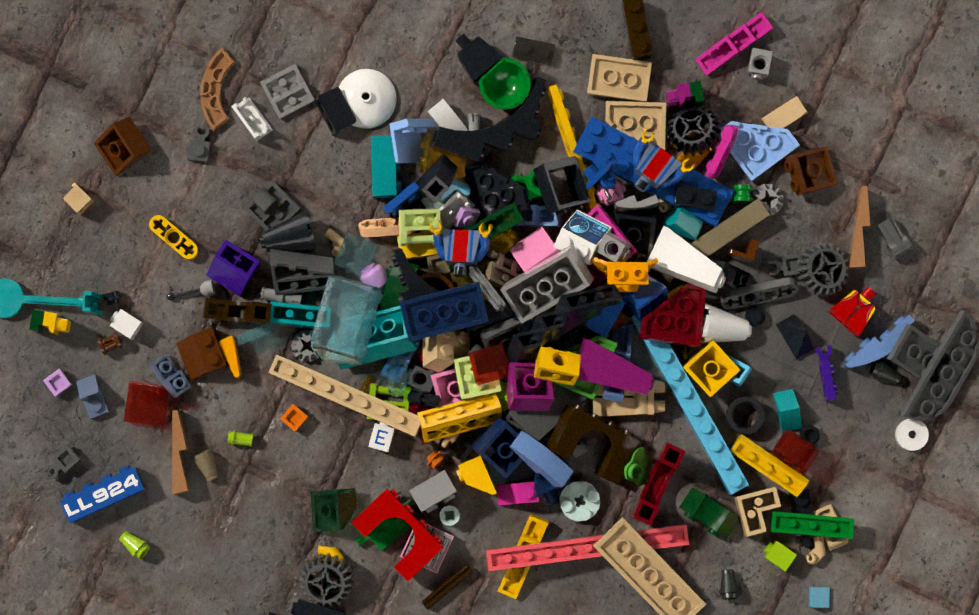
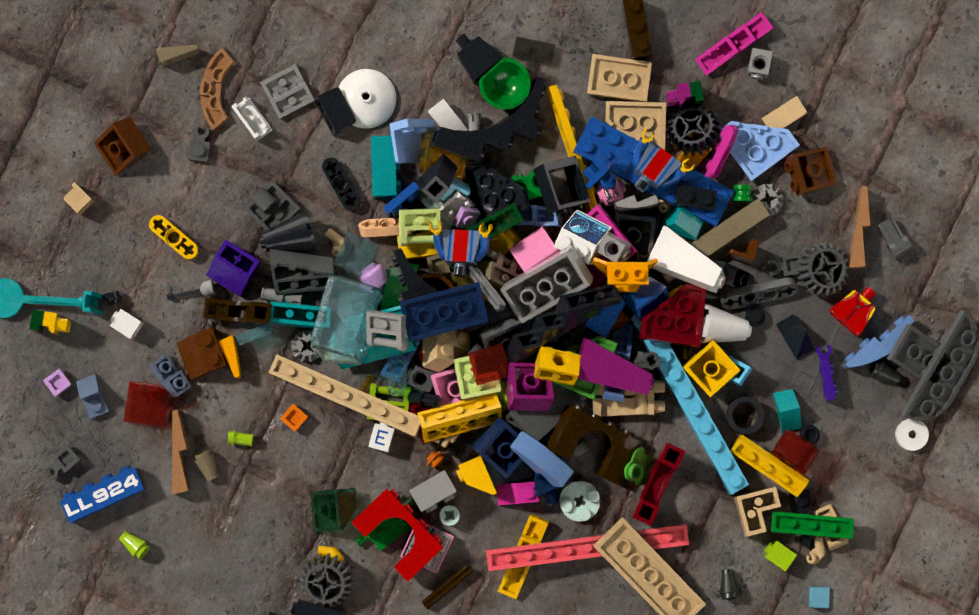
(110, 343): reddish brown bush -> none
(170, 55): none -> dark tan slope
(338, 168): none -> black beam
(388, 324): none -> light grey plate
(646, 361): none -> dark grey piece
(708, 512): dark green brick -> none

